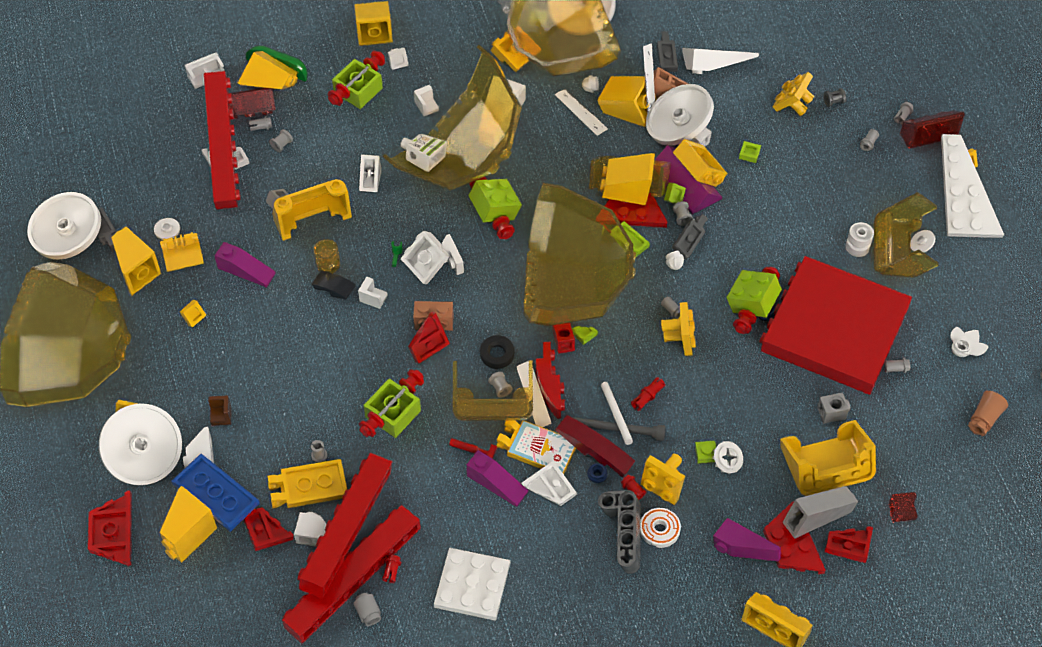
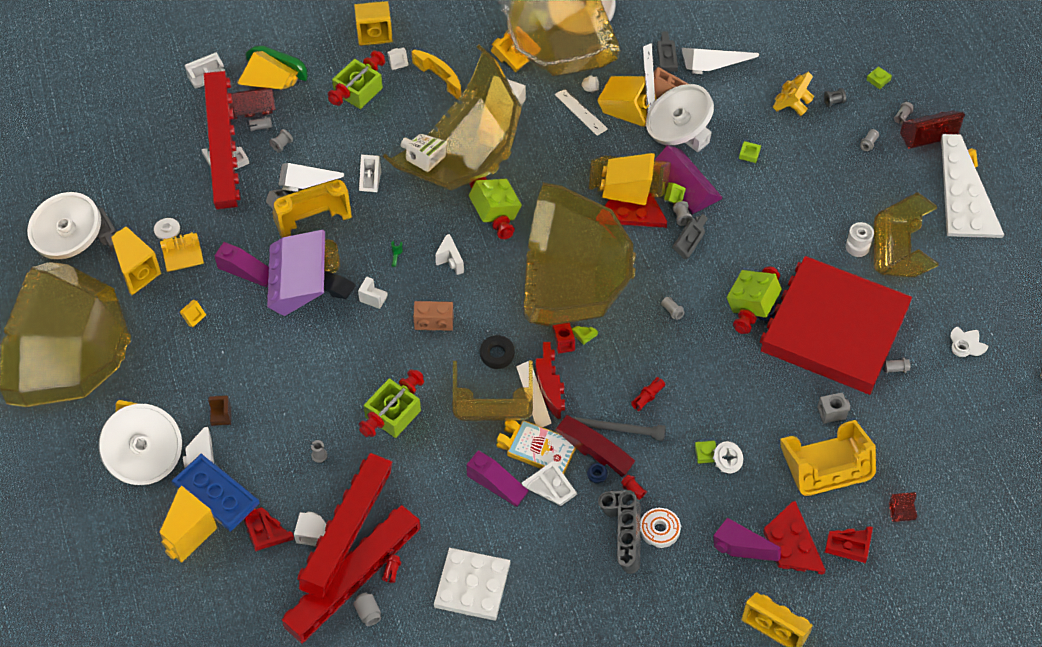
(112, 530): red wing -> none
(296, 271): none -> medium lavender slope
(300, 177): none -> white slope
(308, 484): yellow tile -> none
(425, 101): white panel -> none
(425, 256): white plate -> none
(427, 61): none -> yellow slope
(428, 339): red wing -> none
(473, 448): red piece -> none
(501, 386): light grey bush -> none
(616, 413): white bar -> none
(639, 243): lime tile -> none
(663, 478): yellow plate -> none
(674, 260): white plate -> none
(681, 329): yellow plate -> none
(700, 163): yellow window -> none
(818, 510): light grey slope -> none
(879, 77): none -> lime plate
(923, 241): white piece -> none
(987, 412): nougat plant -> none

